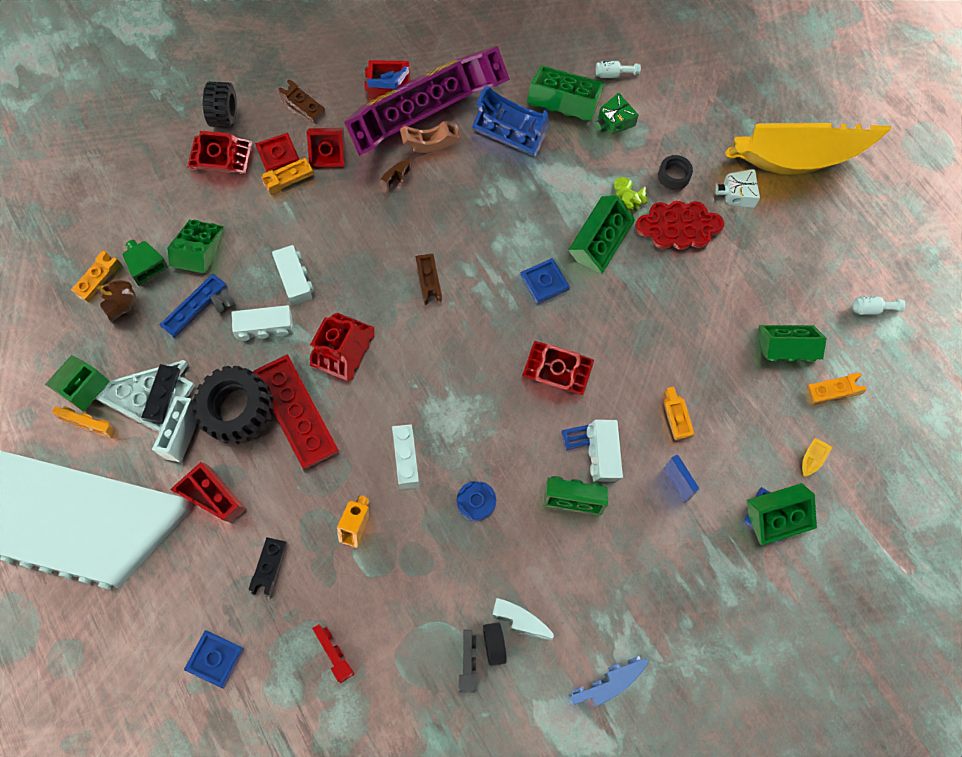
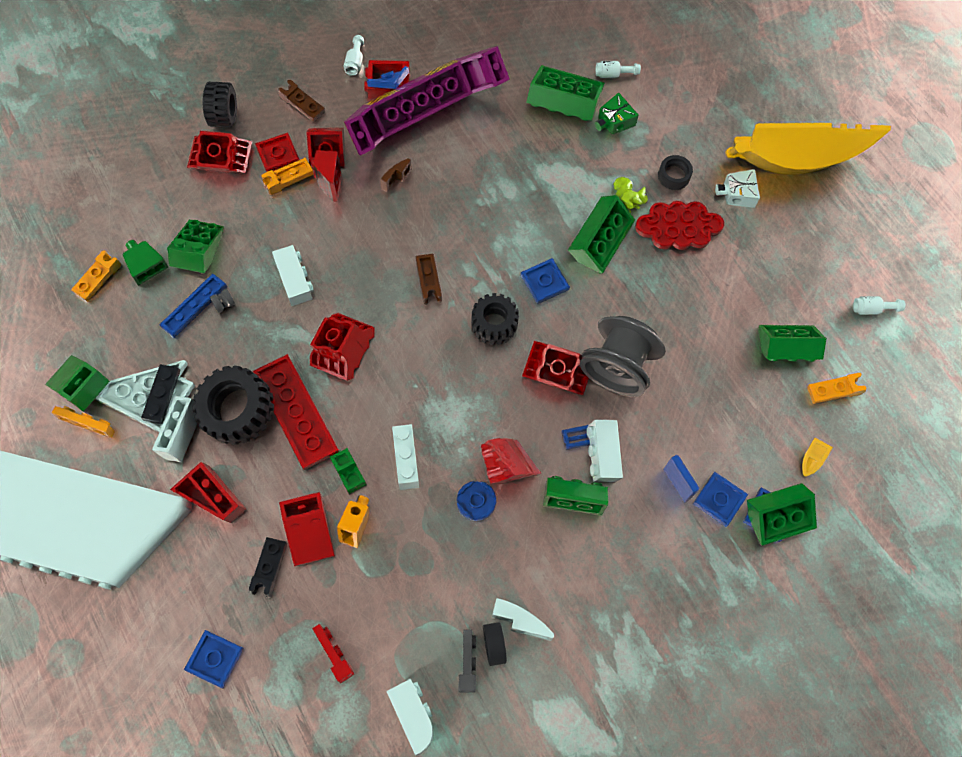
(118, 298): reddish brown helmet -> none
(262, 322): light aqua brick -> none
(307, 529): none -> red slope
(327, 172): none -> red slope
(348, 471): none -> green slope
(354, 57): none -> light aqua piece
(412, 714): none -> light aqua brick
(431, 140): nougat arch -> none
(494, 305): none -> black tyre
(507, 461): none -> red slope
(513, 123): blue piece -> none
(617, 680): medium blue slope -> none
(622, 356): none -> dark grey wheel
(677, 415): light orange hinge -> none
(720, 499): none -> blue tile

